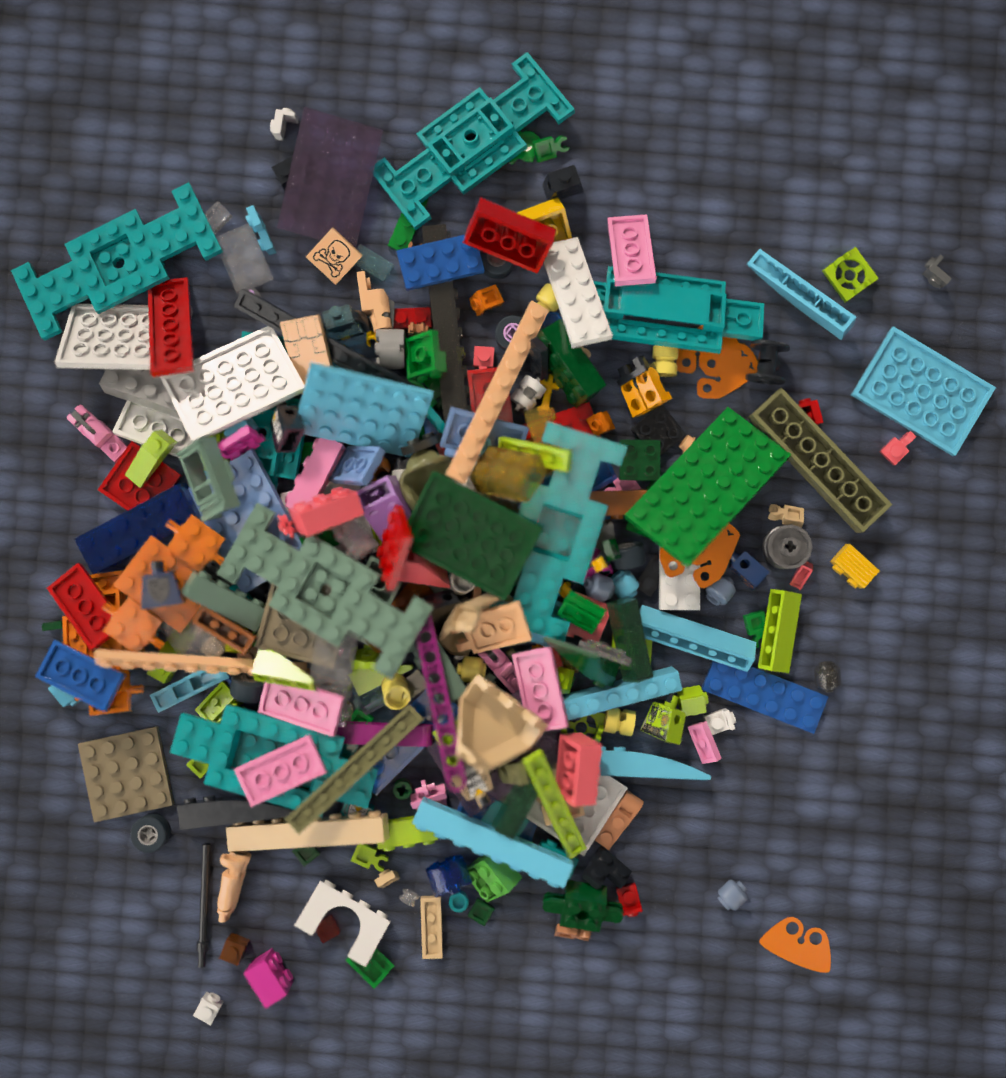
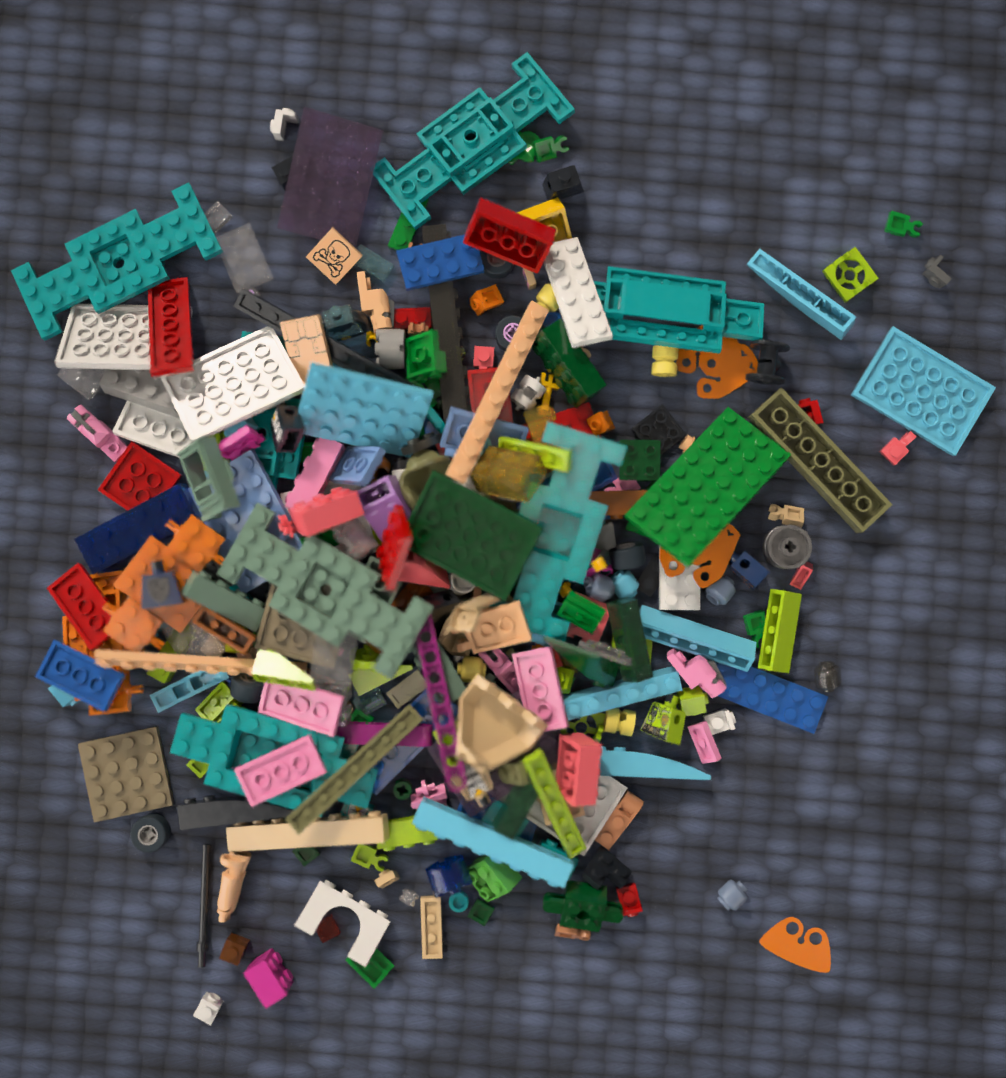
(52, 625): dark green tile -> none
(83, 380): none -> clear plate
(150, 457): lime slope -> none
(257, 224): medium azure plate -> none
(395, 692): light yellow wheel -> none
(530, 279): none -> tan tile
(539, 358): black plate -> none
(611, 550): dark green tile -> none
(631, 250): bright pink plate -> none
(642, 387): light orange hips -> none
(698, 672): none -> bright pink plate
(854, 566): yellow brick -> none
(899, 224): none -> green plate

